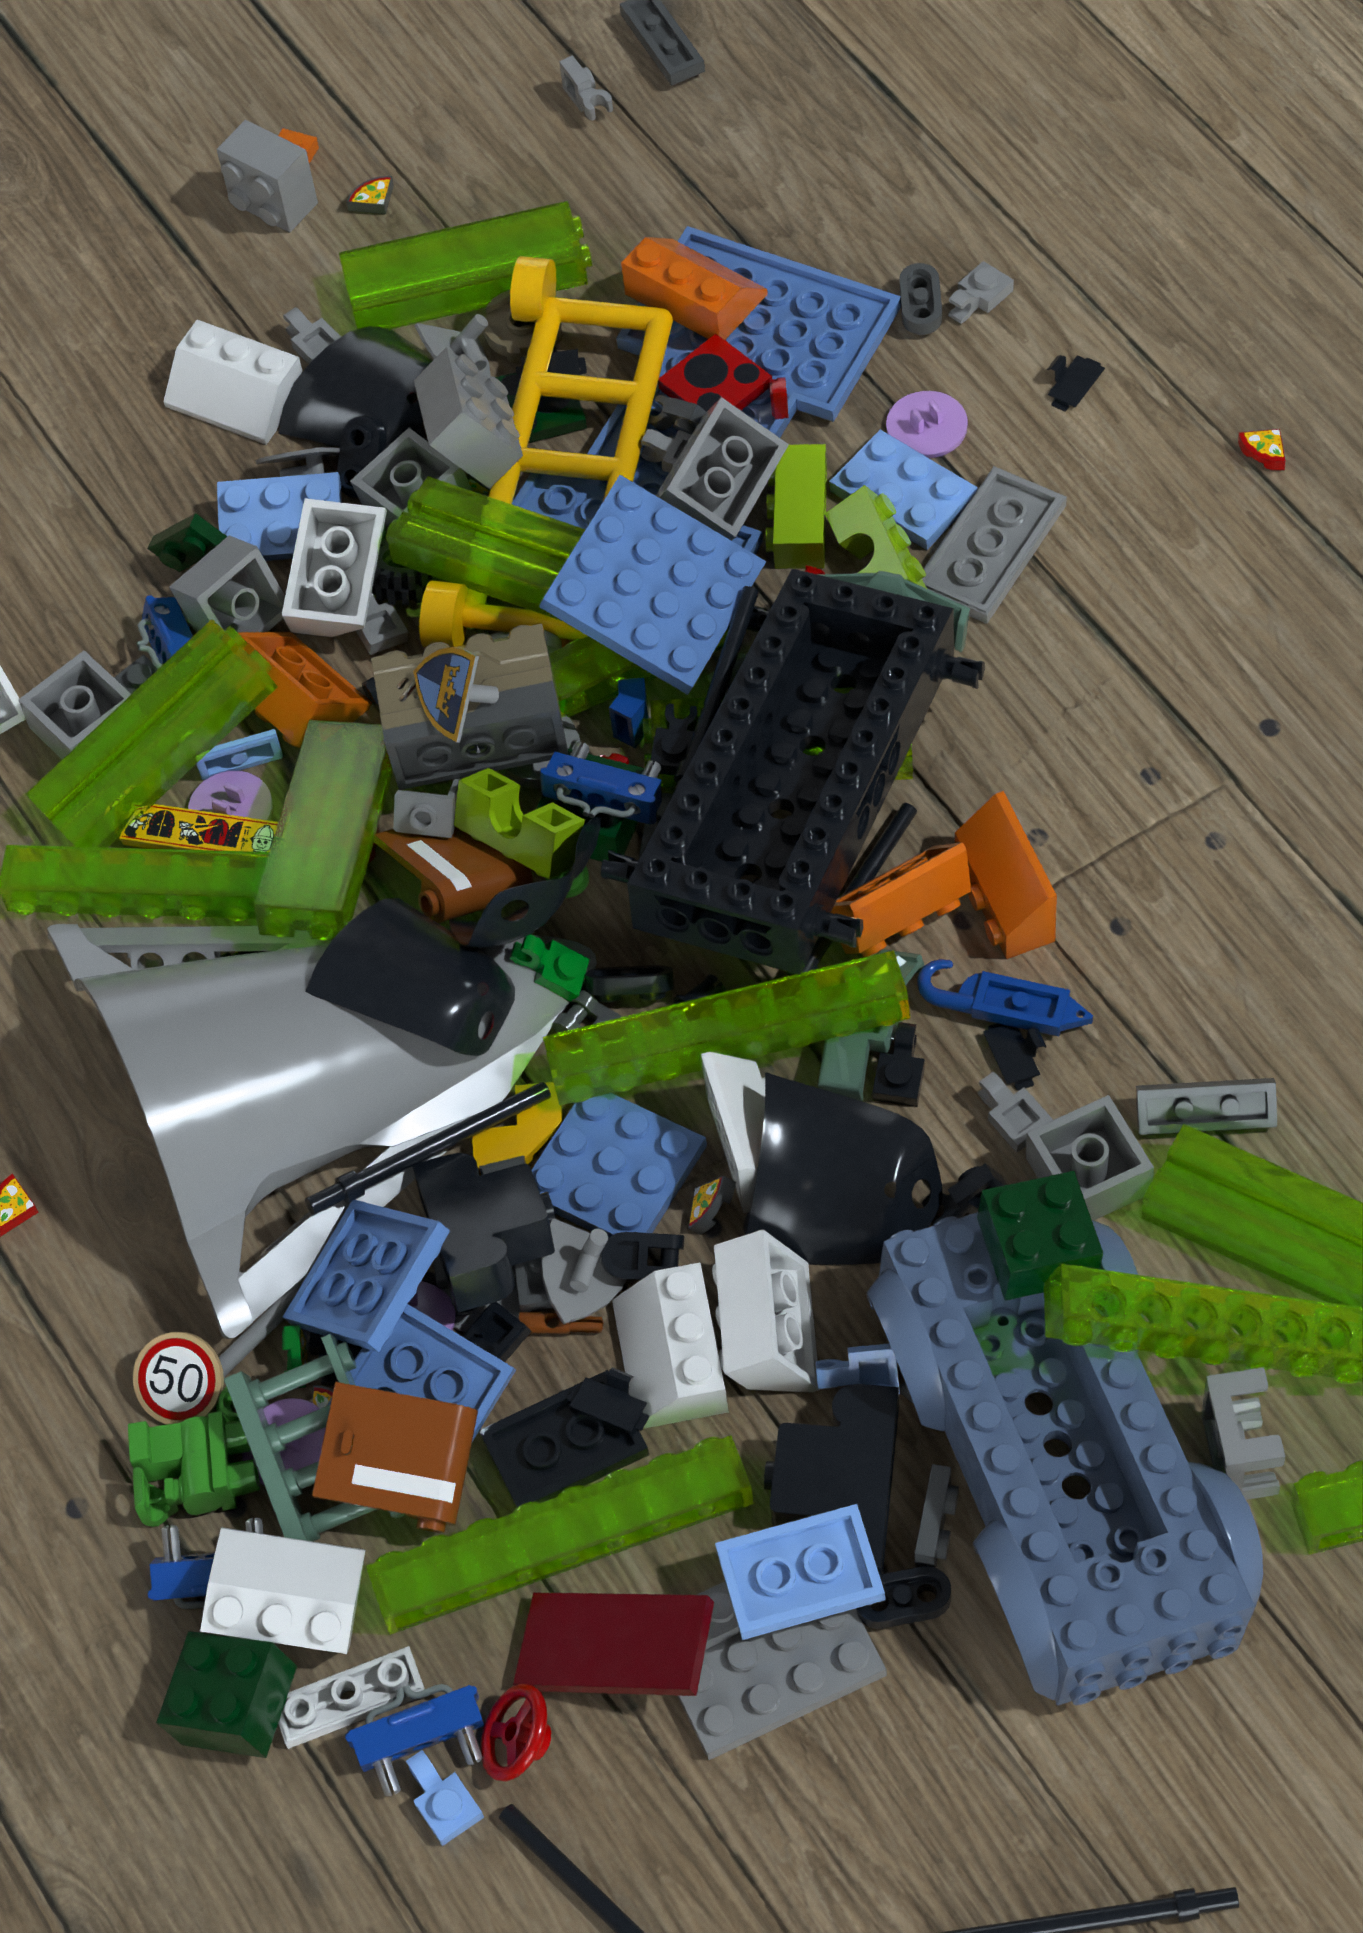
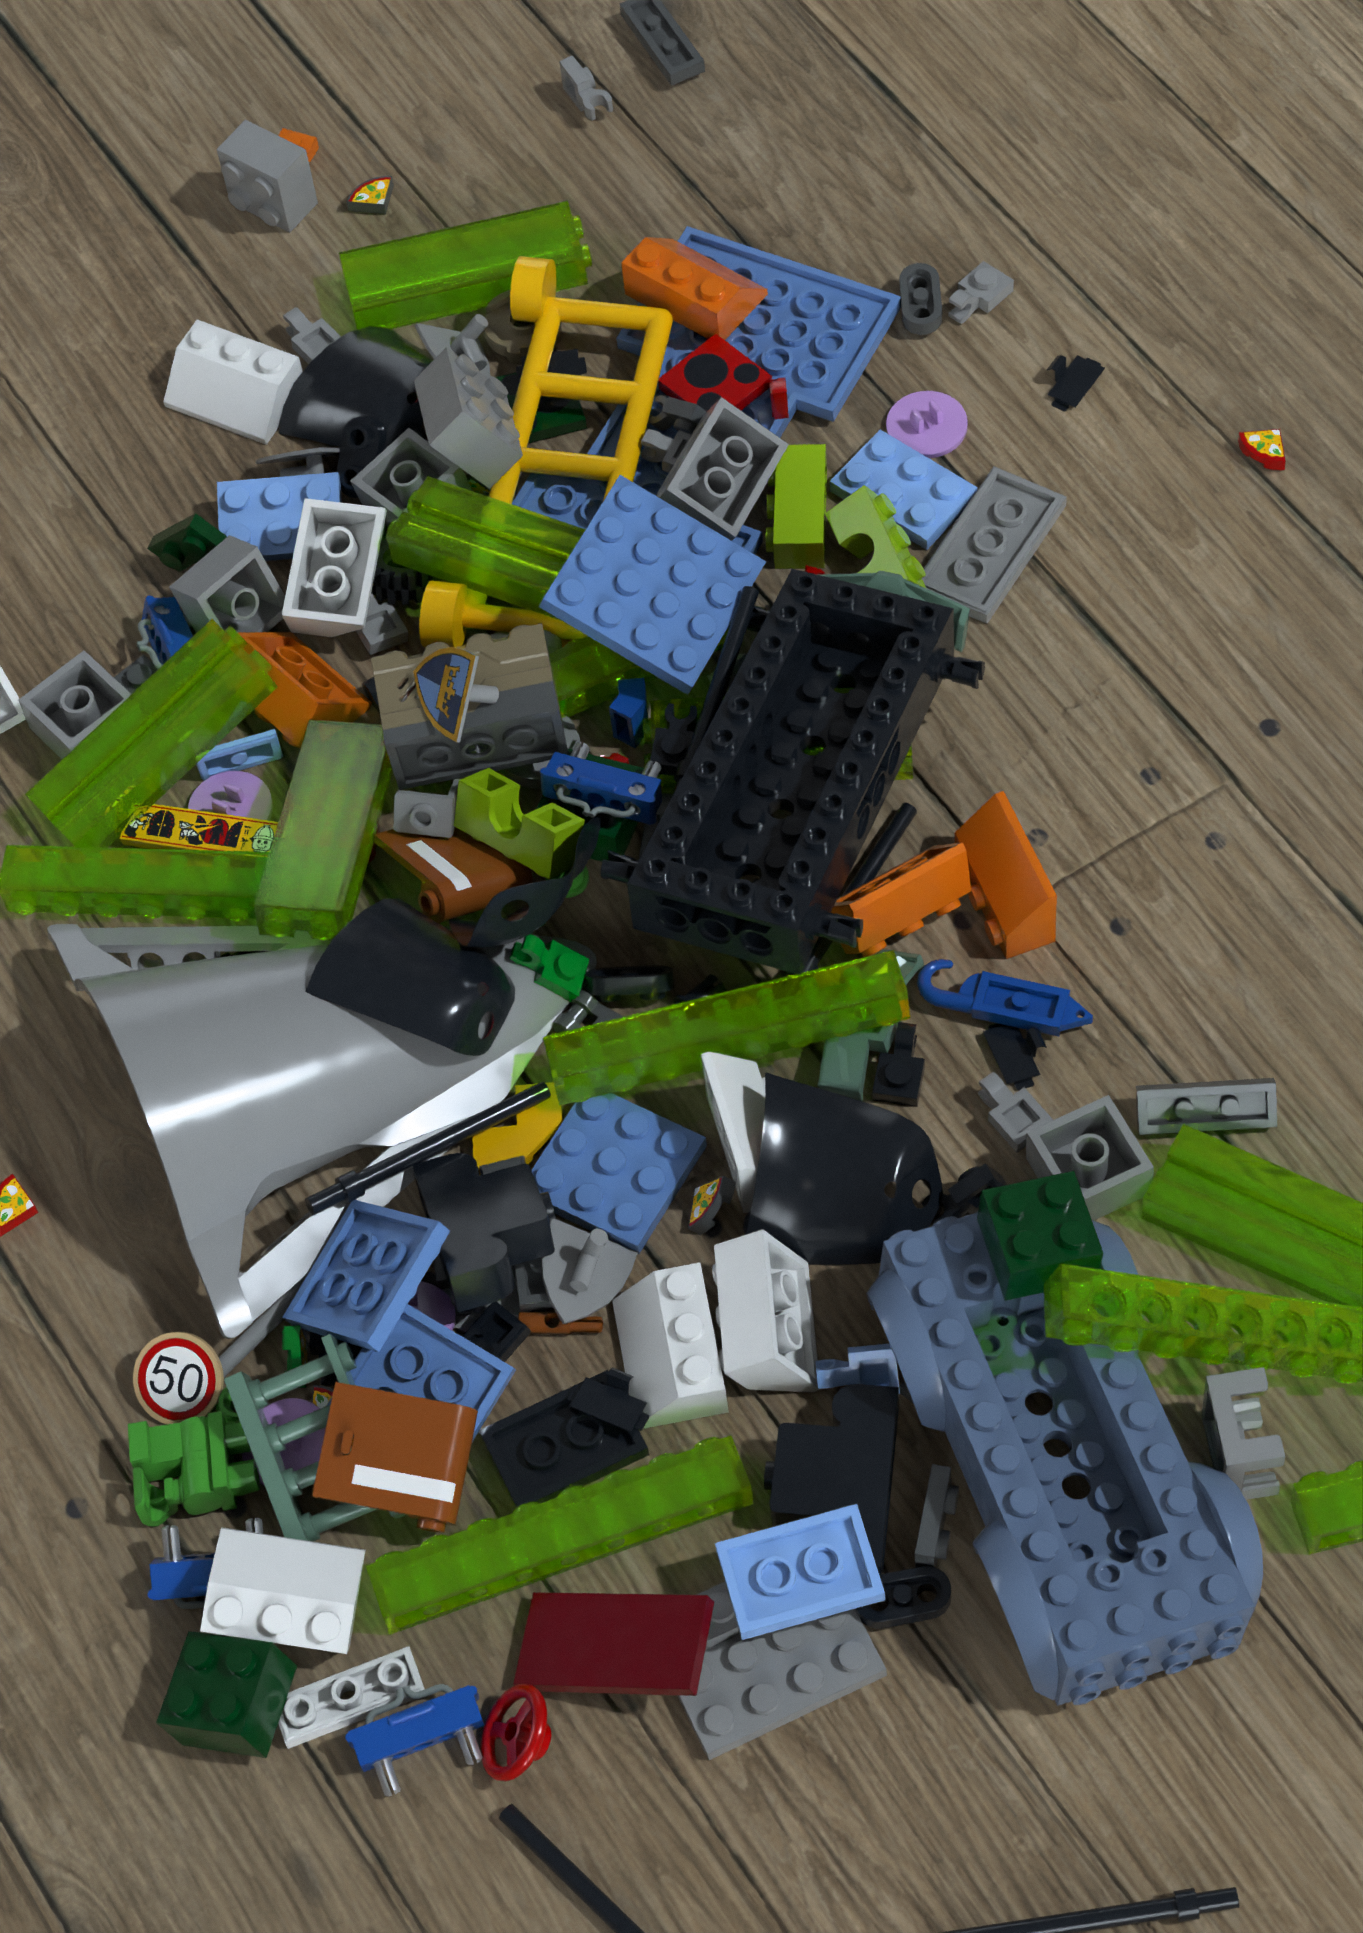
(445, 1803): light blue plate -> none
(627, 1253): black plate -> none

